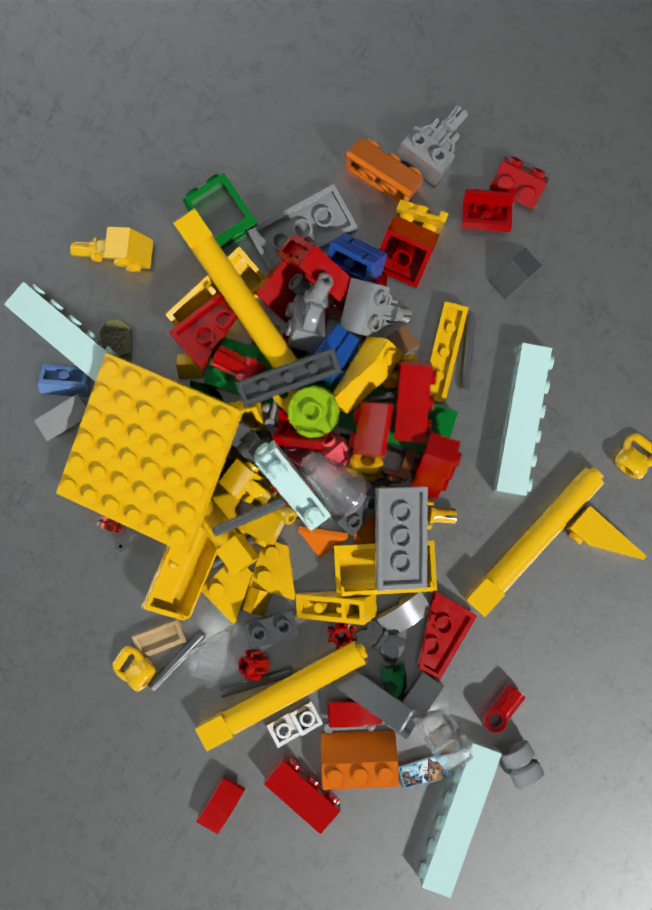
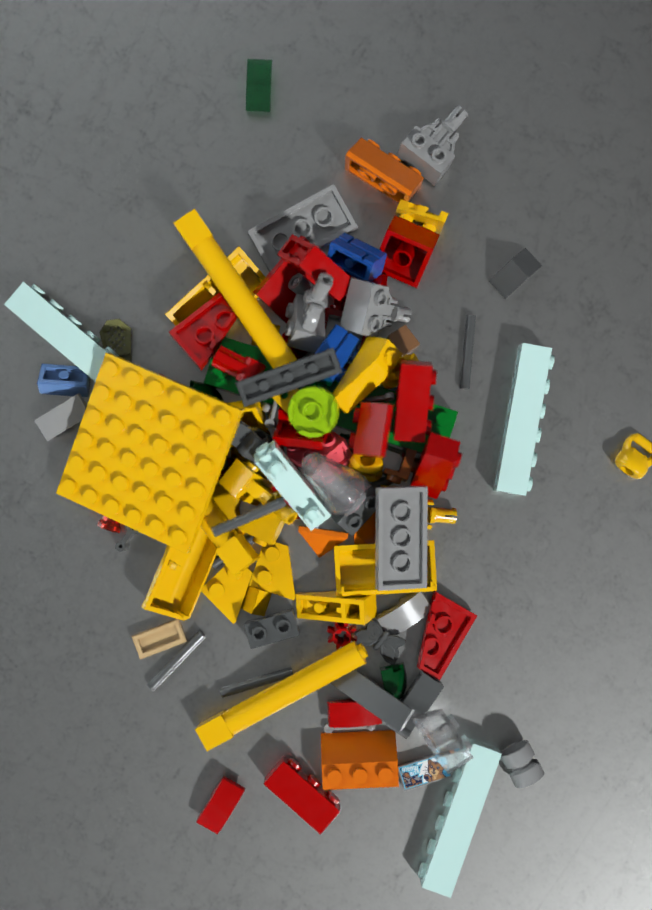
(121, 245): yellow brick -> none
(138, 673): yellow piece -> none
(187, 368): yellow slope -> none
(210, 656): clear slope -> none
(238, 230): green window -> none
(253, 665): red gear -> none
(258, 85): none -> clear green slope
(294, 724): white slope -> none
(446, 347): yellow plate -> none
(487, 210): red bracket -> none
(491, 588): yellow brick -> none
(504, 706): red piece -> none
(522, 181): red bracket -> none
(594, 530): yellow slope -> none

